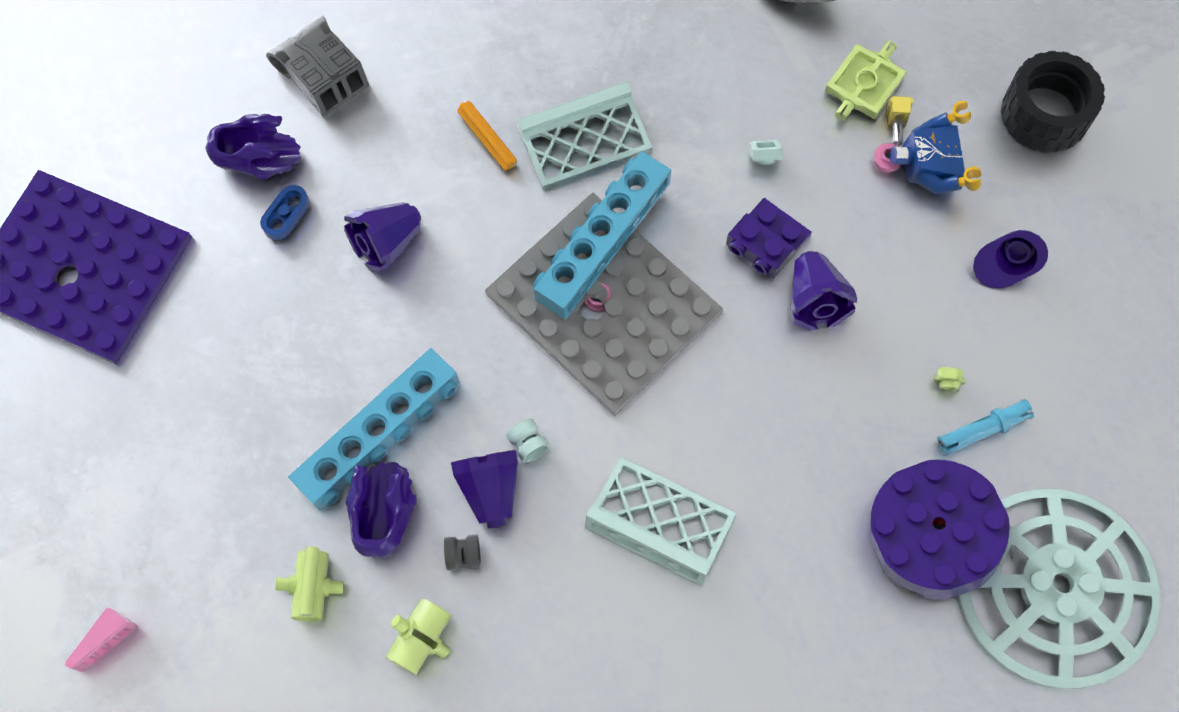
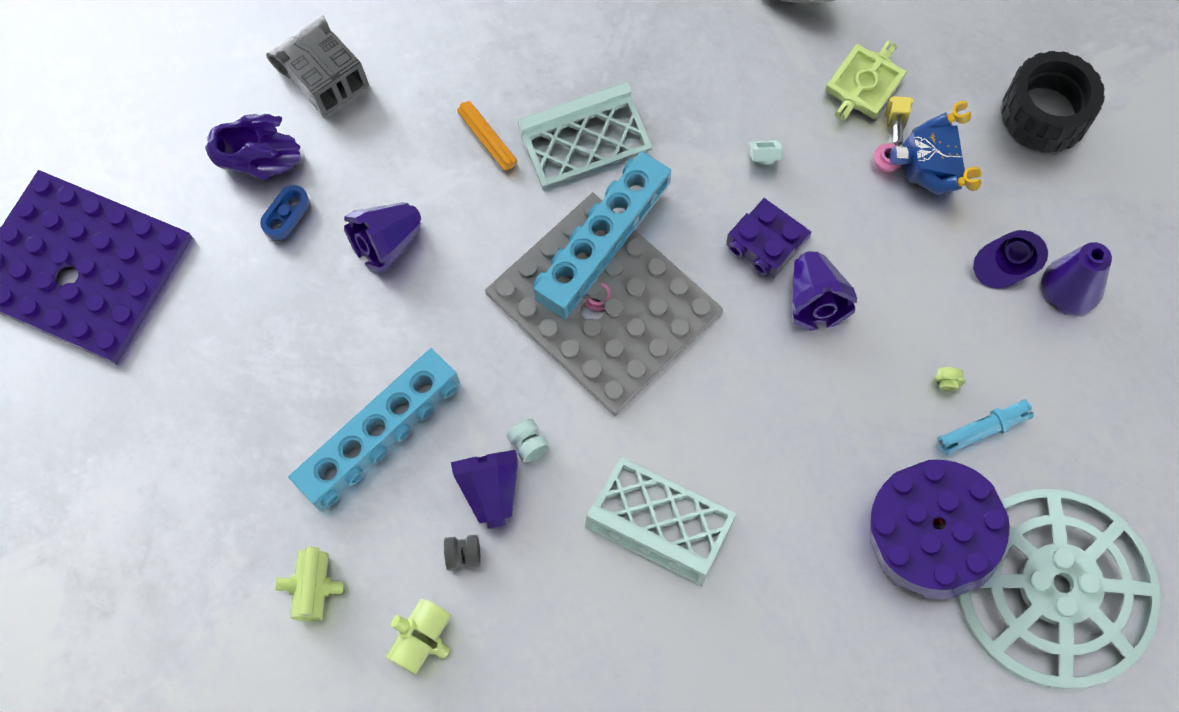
(102, 637): bright pink slope -> none
(379, 508): dark purple hair -> none
(1077, 279): none -> dark purple cone

